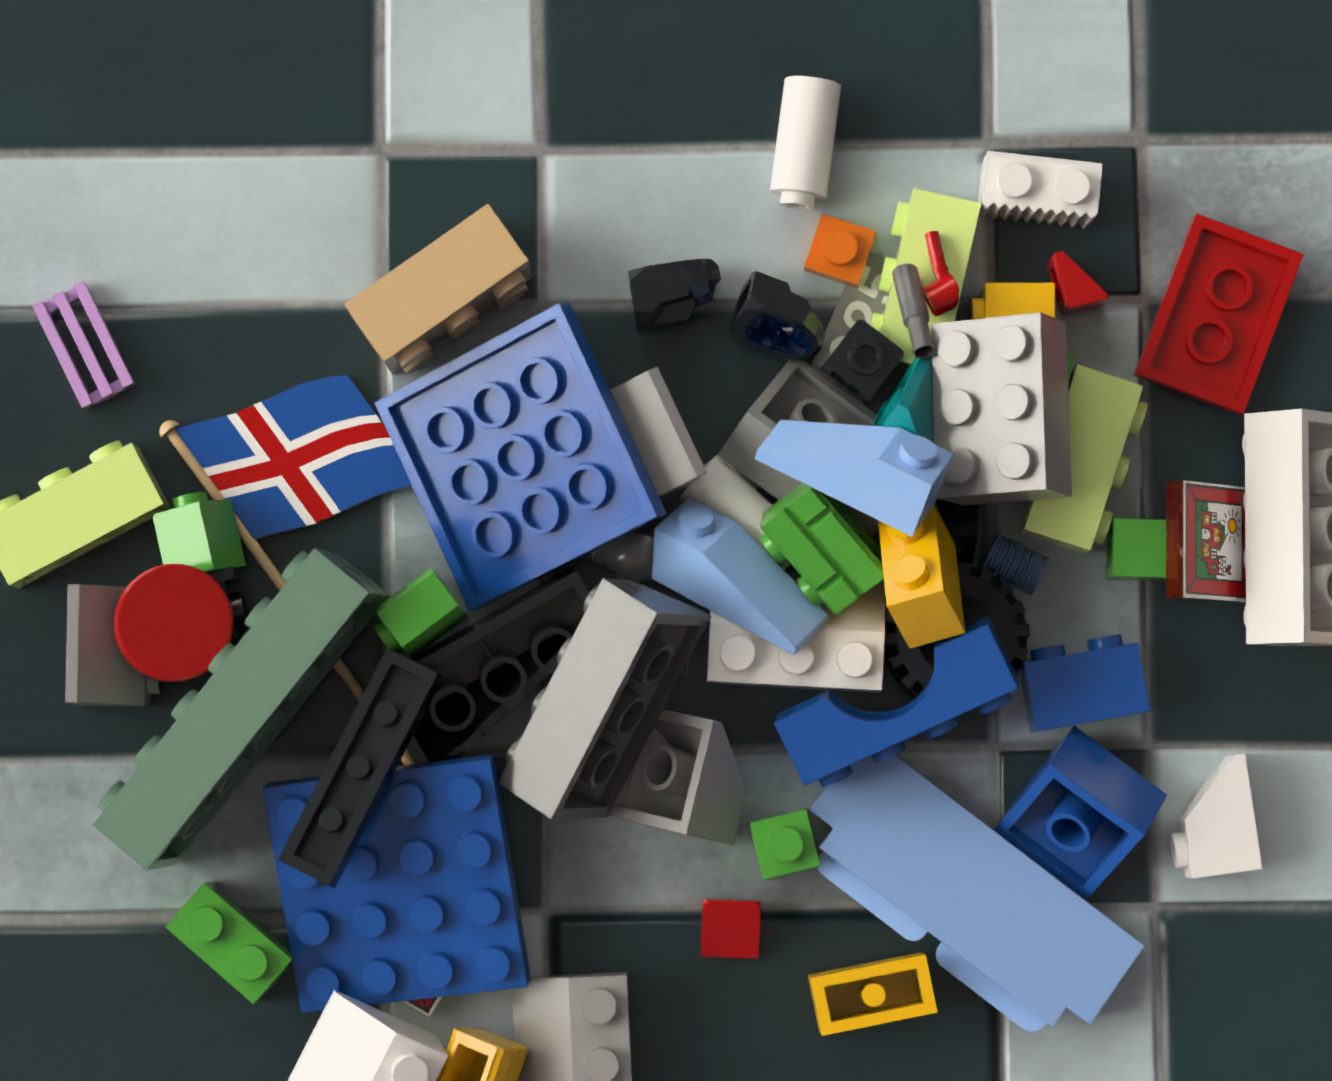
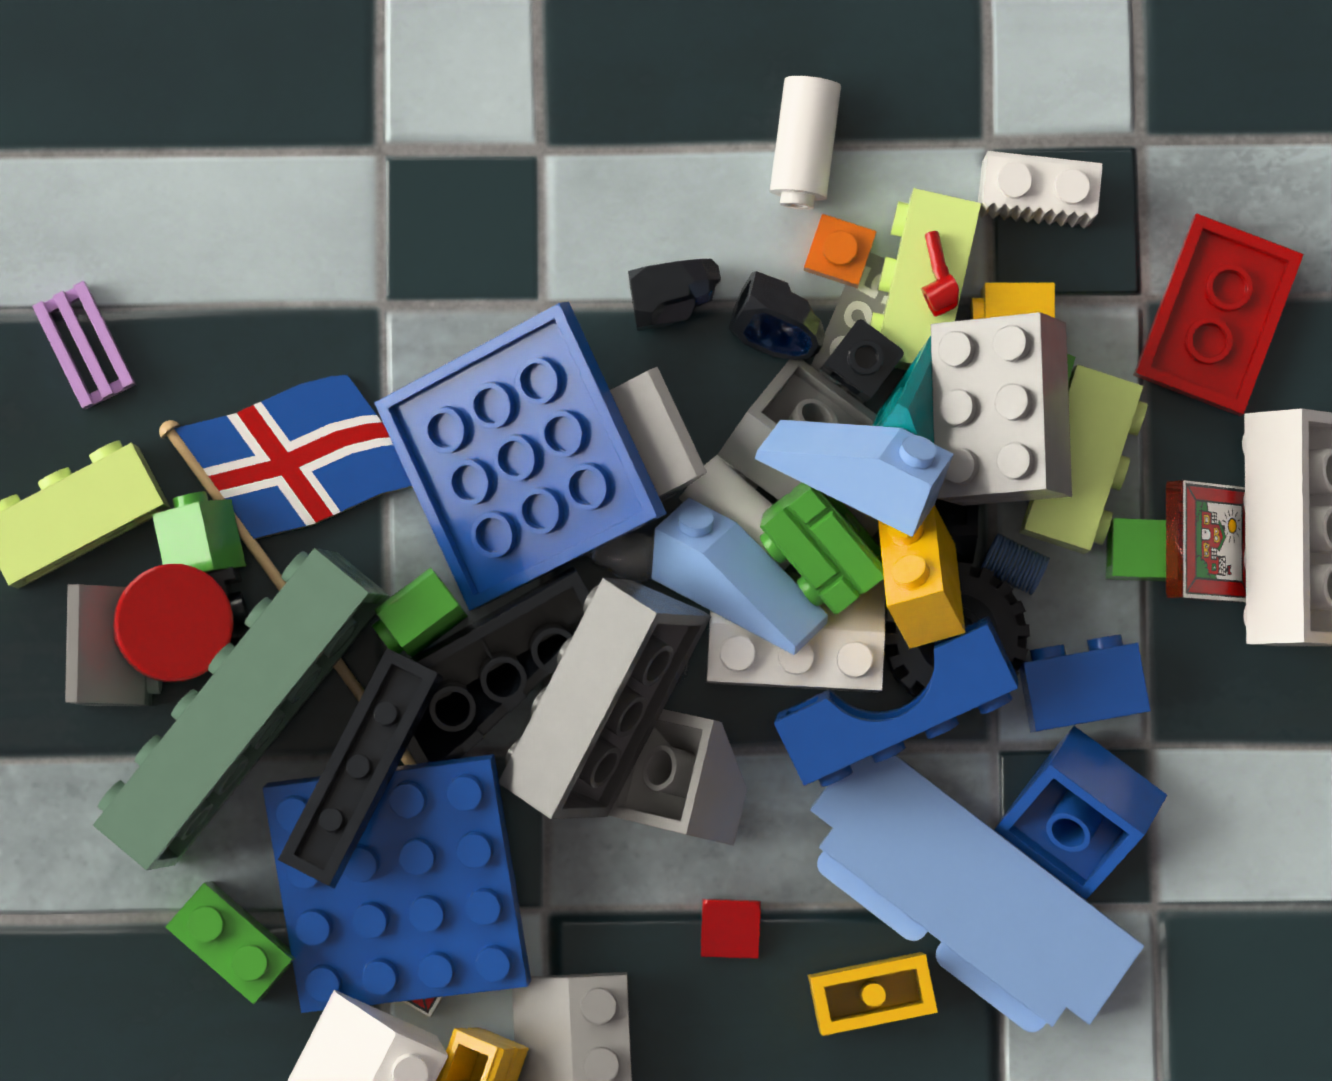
(441, 291): tan brick -> none
(784, 844): bright green brick -> none
(913, 308): flat silver pin -> none
(1073, 287): red slope -> none
(1219, 825): white slope -> none

